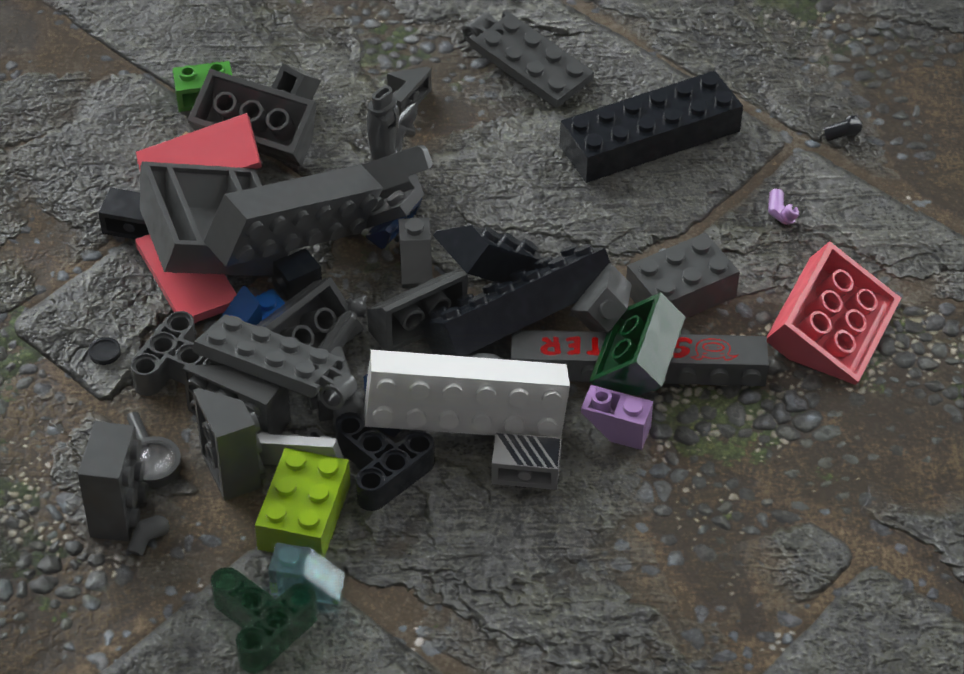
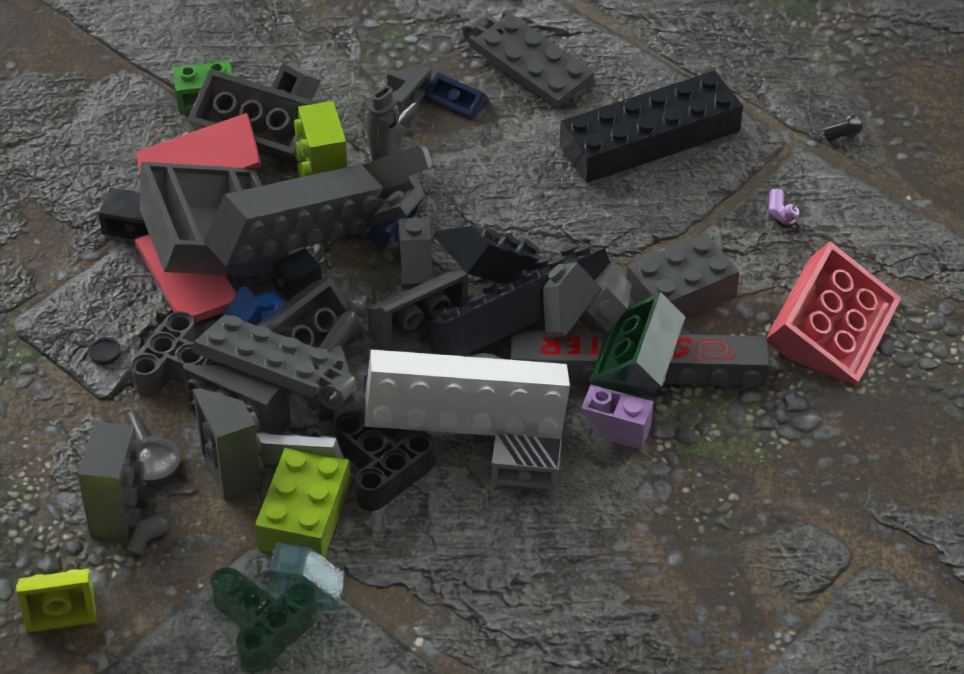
(56, 600): none -> neon yellow slope
(321, 139): none -> lime brick
(456, 95): none -> dark blue slope
(567, 297): none -> dark grey slope

